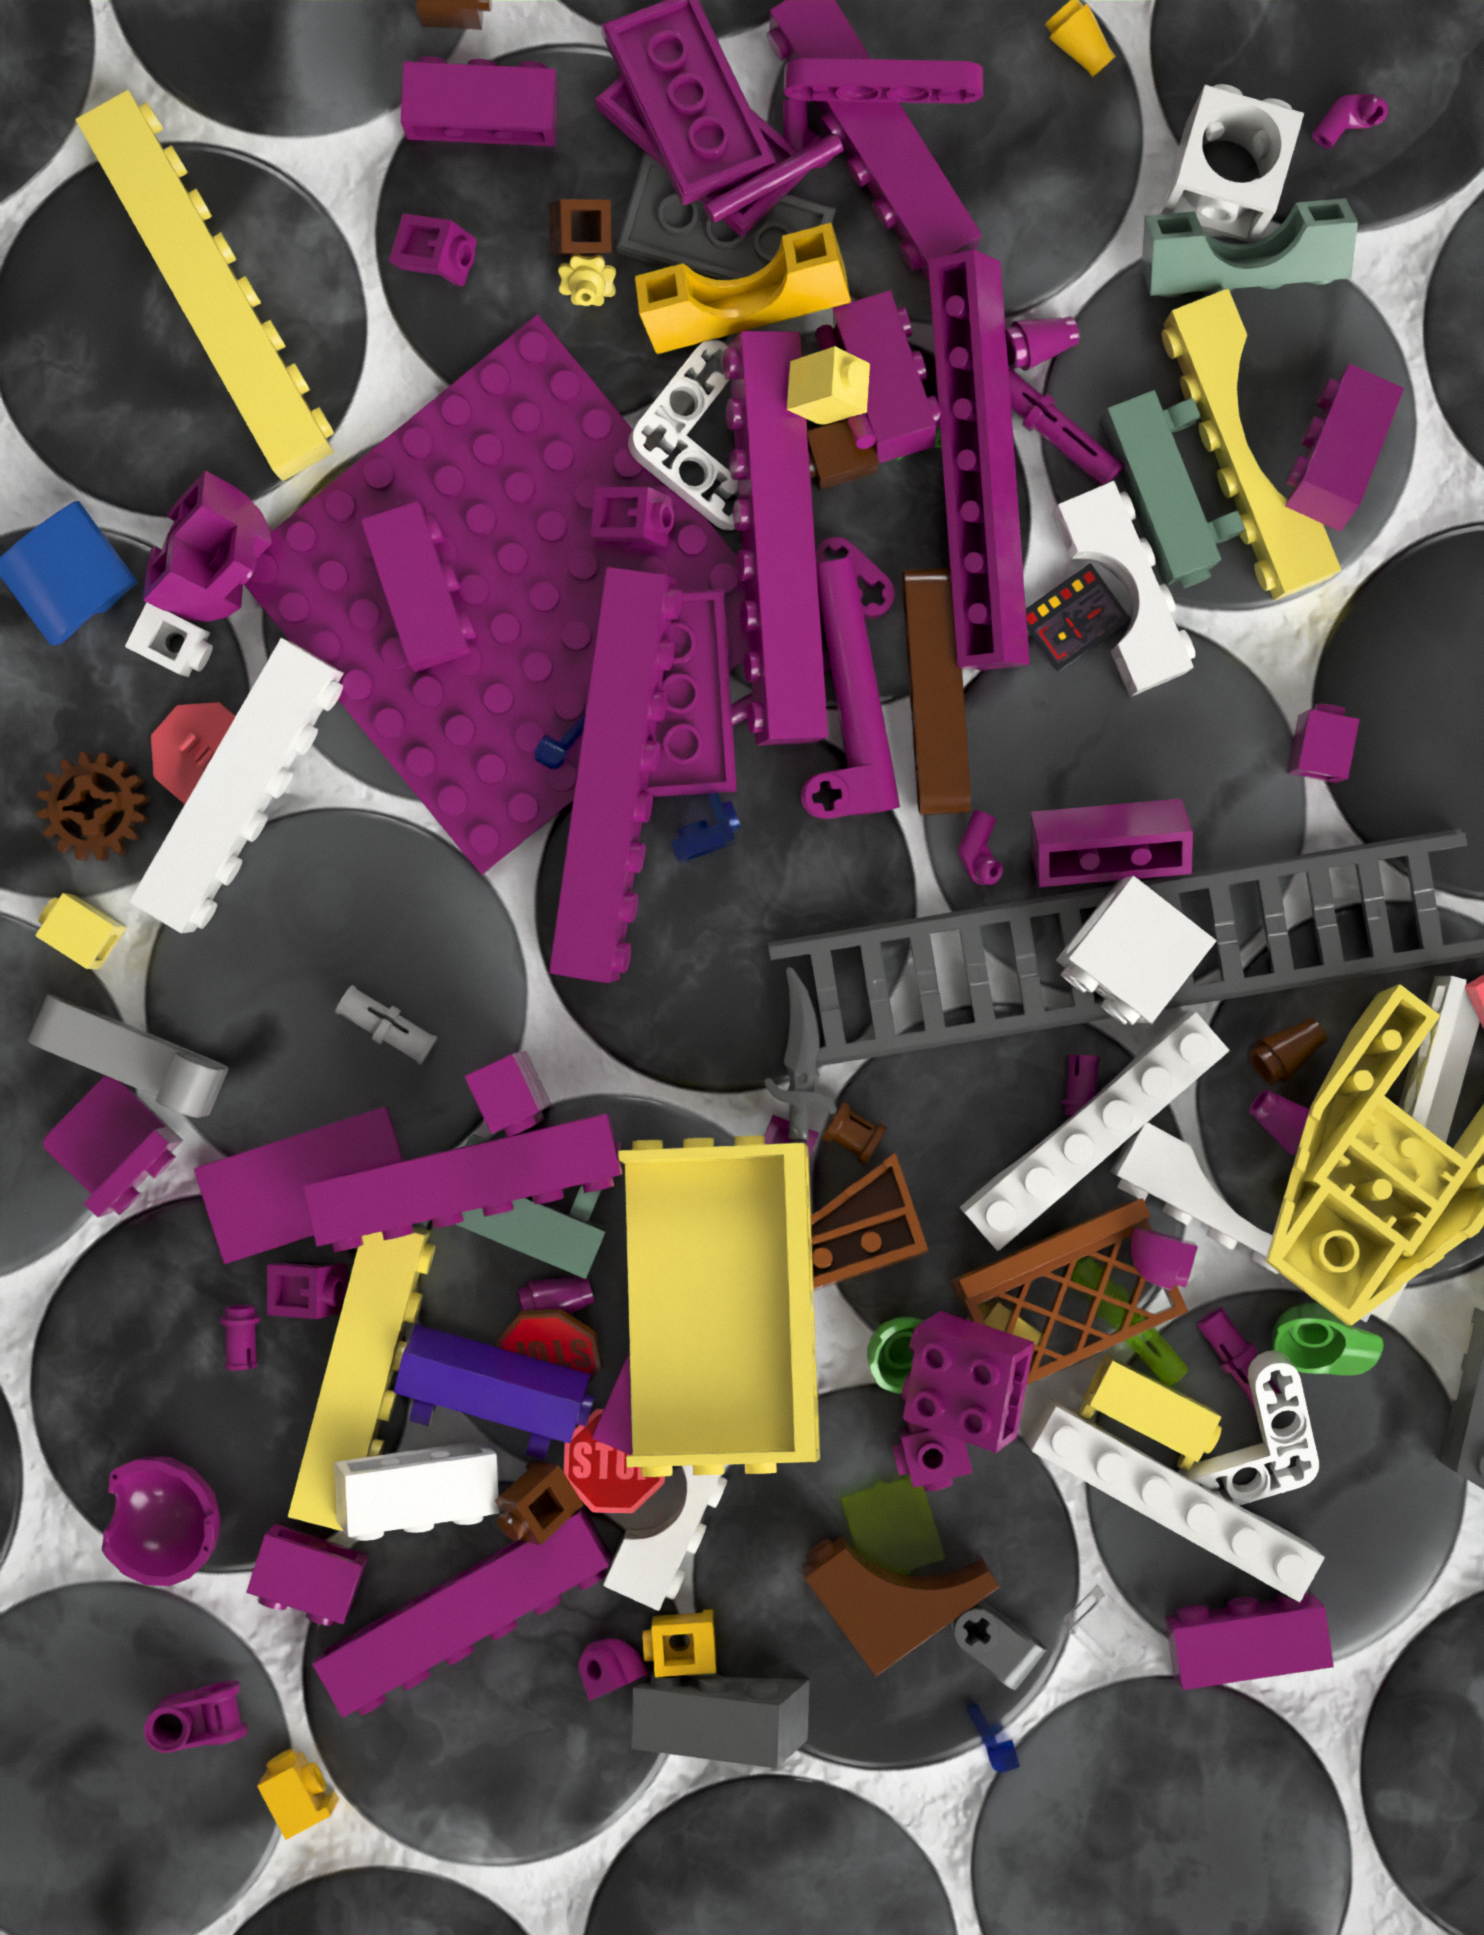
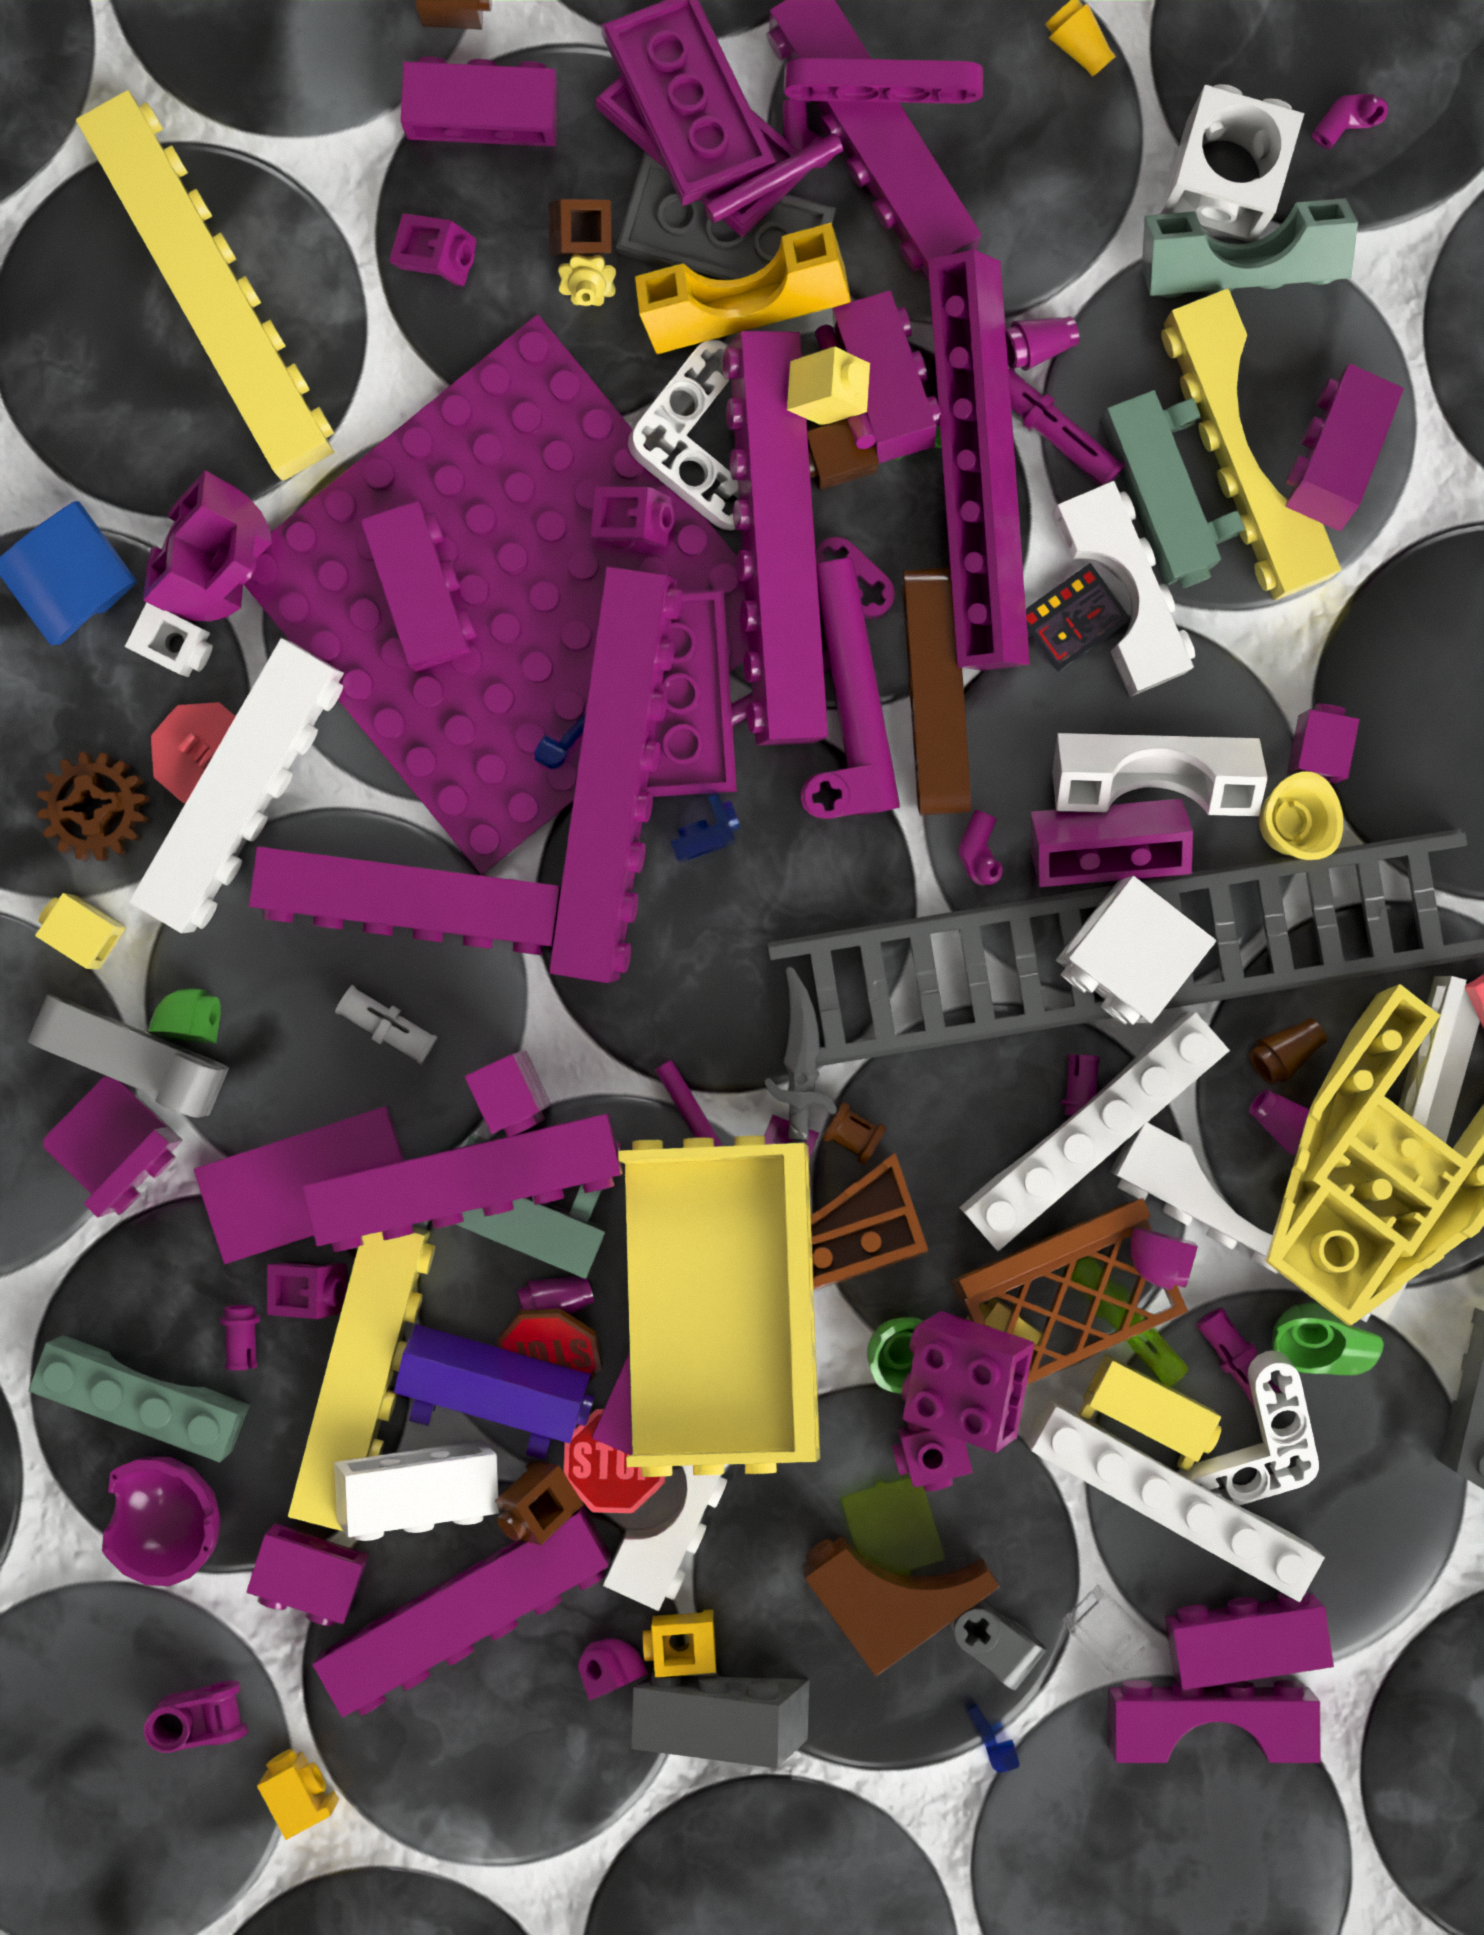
(169, 1412): none -> sand green arch
(187, 1016): none -> bright green piece
(404, 897): none -> magenta brick
(686, 1102): none -> magenta bar
(1151, 1720): none -> magenta arch
(1215, 772): none -> white arch
(1302, 817): none -> light yellow helmet

